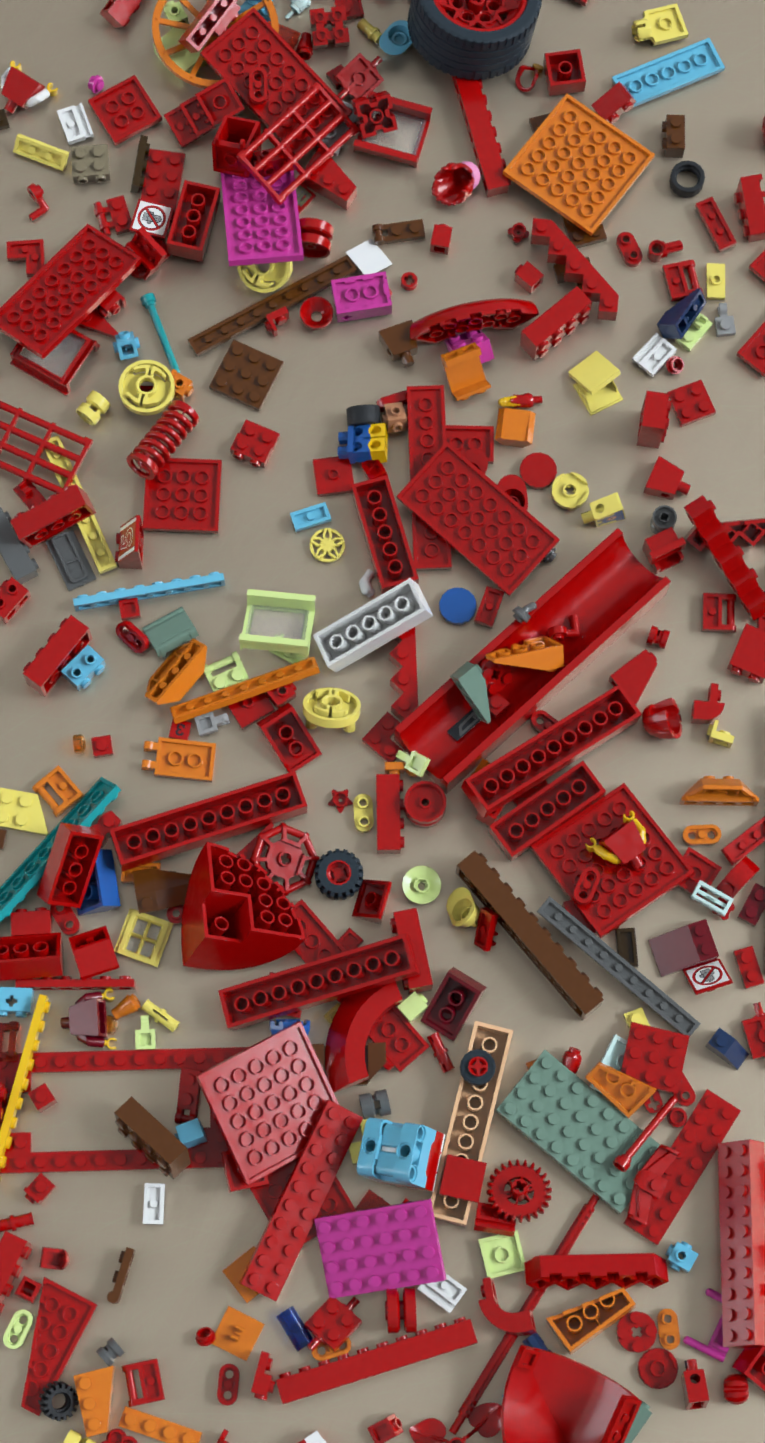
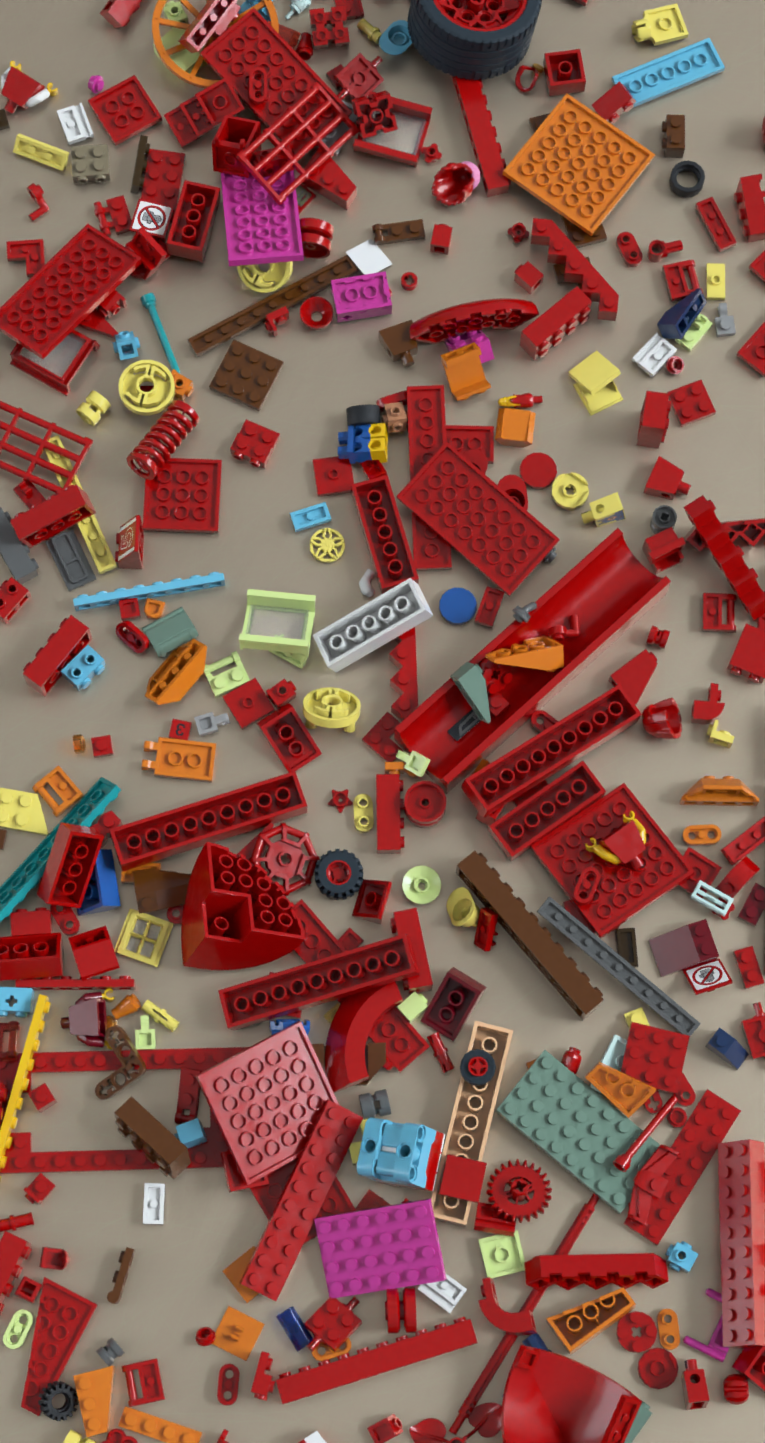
(127, 1062): none -> reddish brown beam
(153, 608): none -> orange tile
(244, 690): orange tile -> none
(434, 157): none -> red plate

